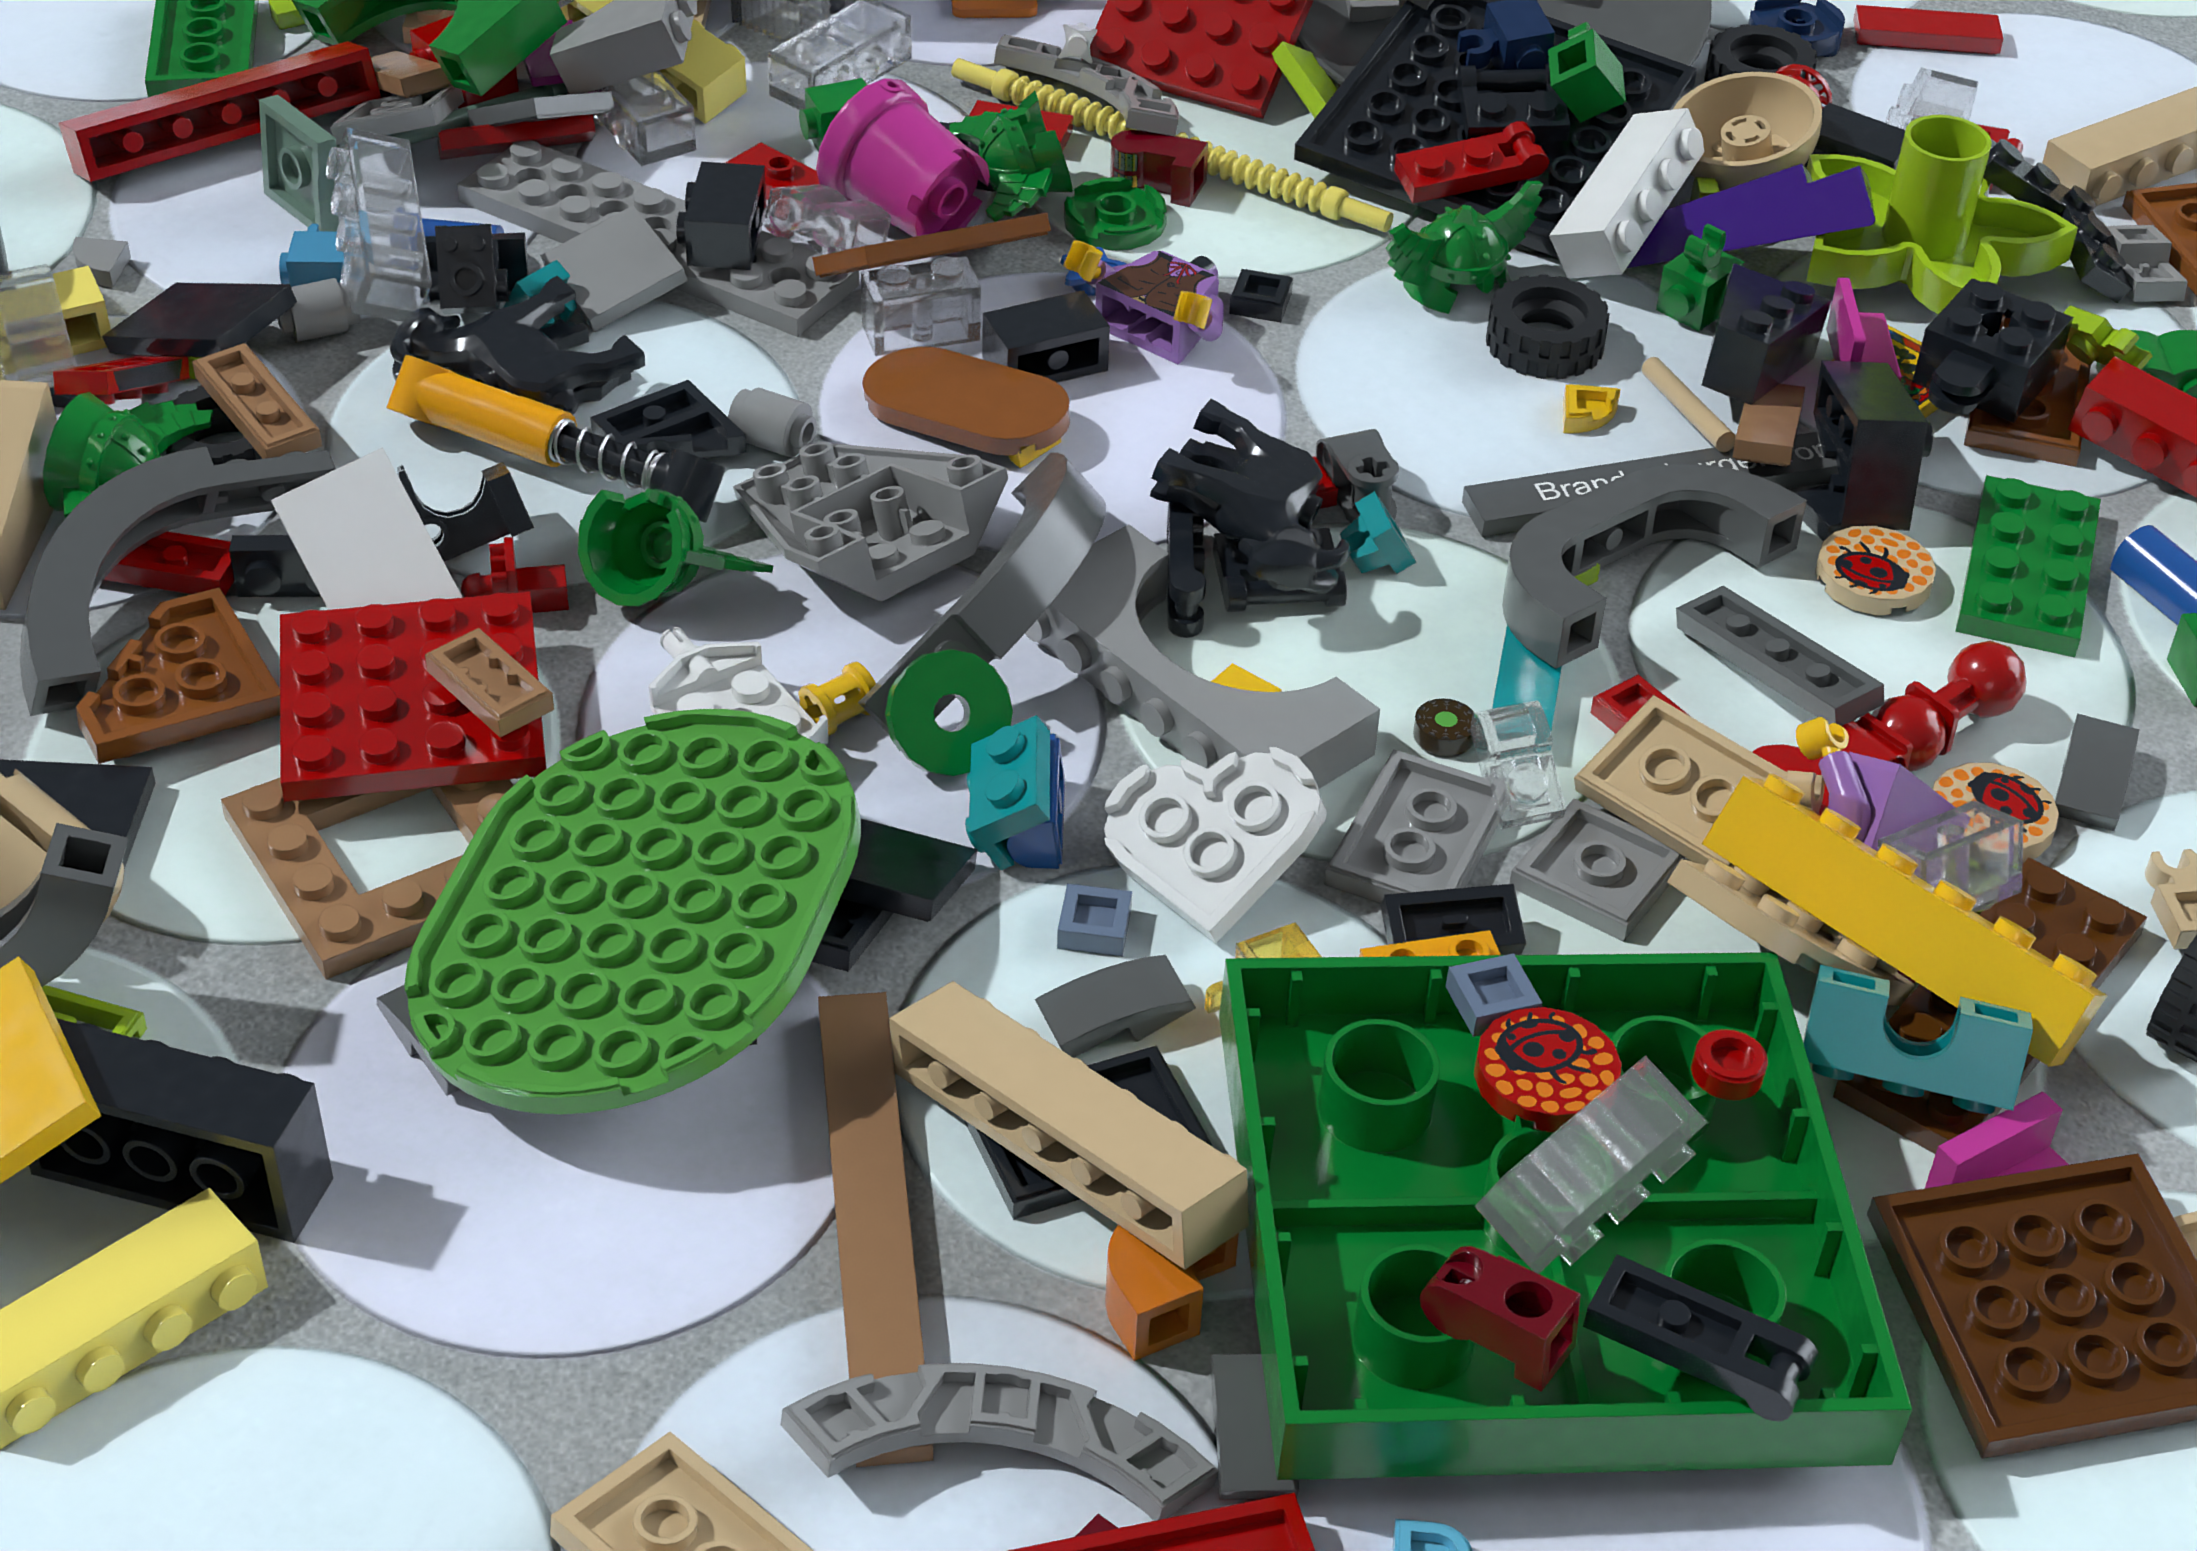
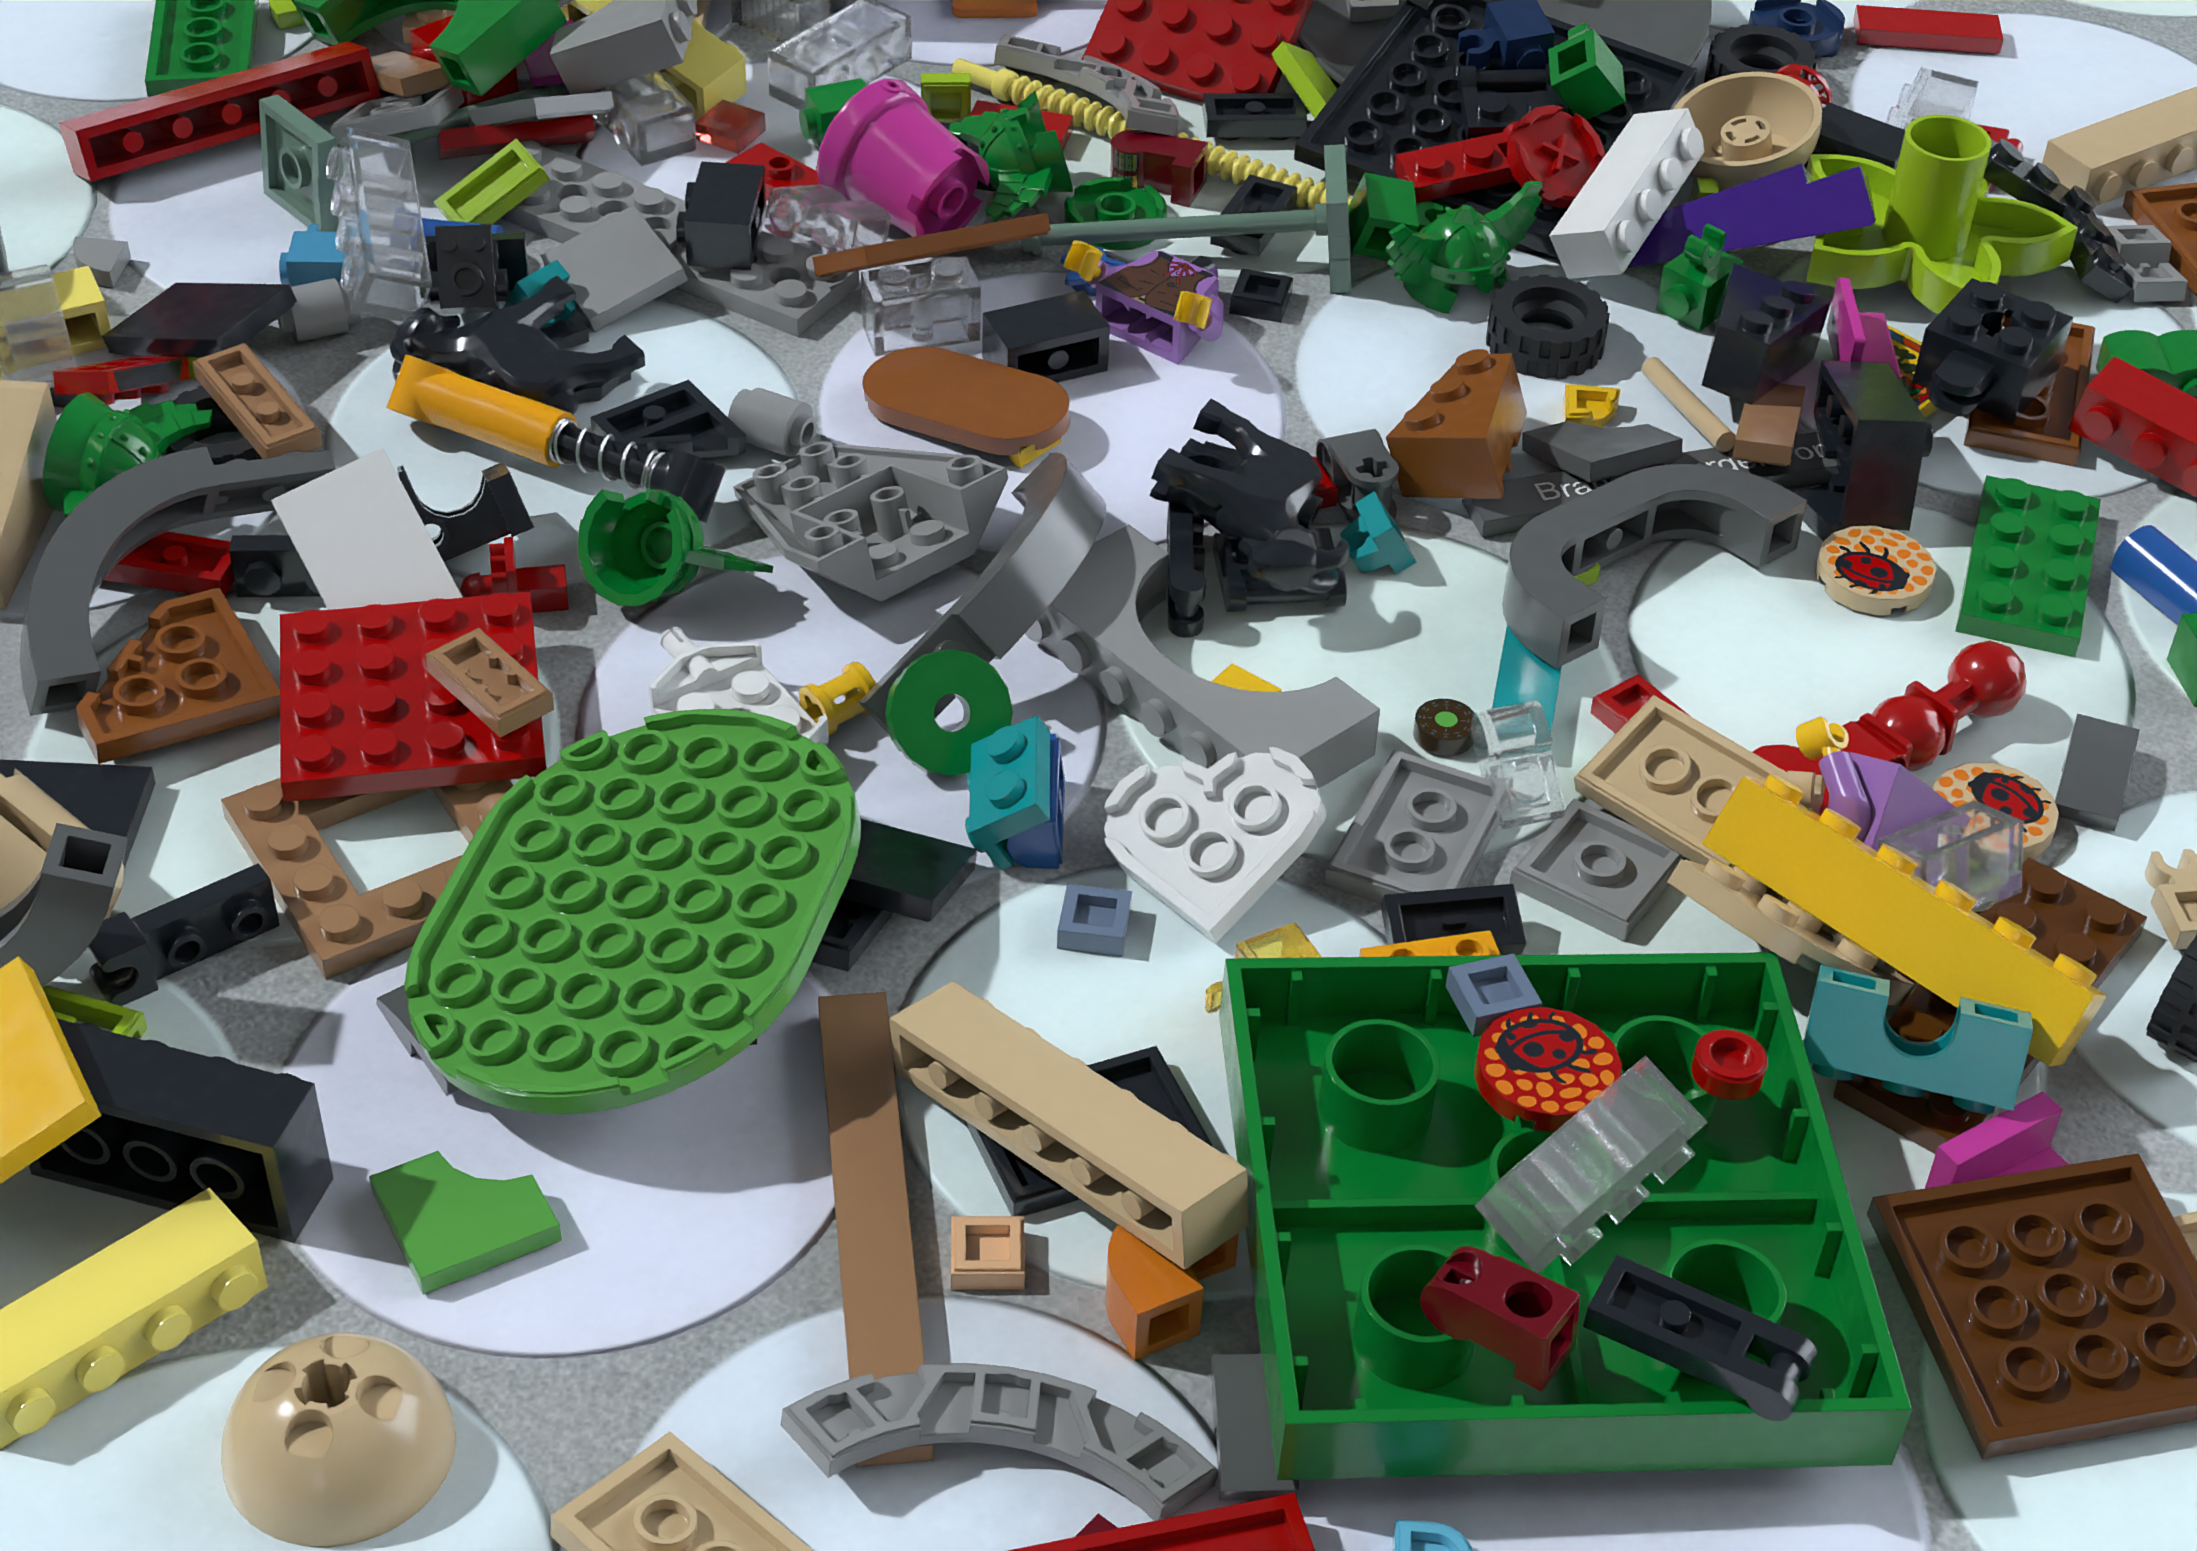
(180, 933): none -> black plate
(336, 1440): none -> tan piece
(460, 1223): none -> bright green tile
(493, 187): none -> lime tile
(730, 126): none -> clear red tile
(947, 95): none -> lime tile
(987, 1253): none -> light nougat tile
(1078, 41): white piece -> none
(1129, 995): dark grey slope -> none
(1254, 115): none -> black plate
(1254, 197): none -> black plate
(1326, 219): none -> sand green tile
(1379, 207): none -> green brick
(1461, 430): none -> dark orange wedge
(1555, 151): none -> red tile
(1600, 451): none -> dark grey tile
(1780, 656): dark grey plate -> none
(2096, 340): lime plate -> none

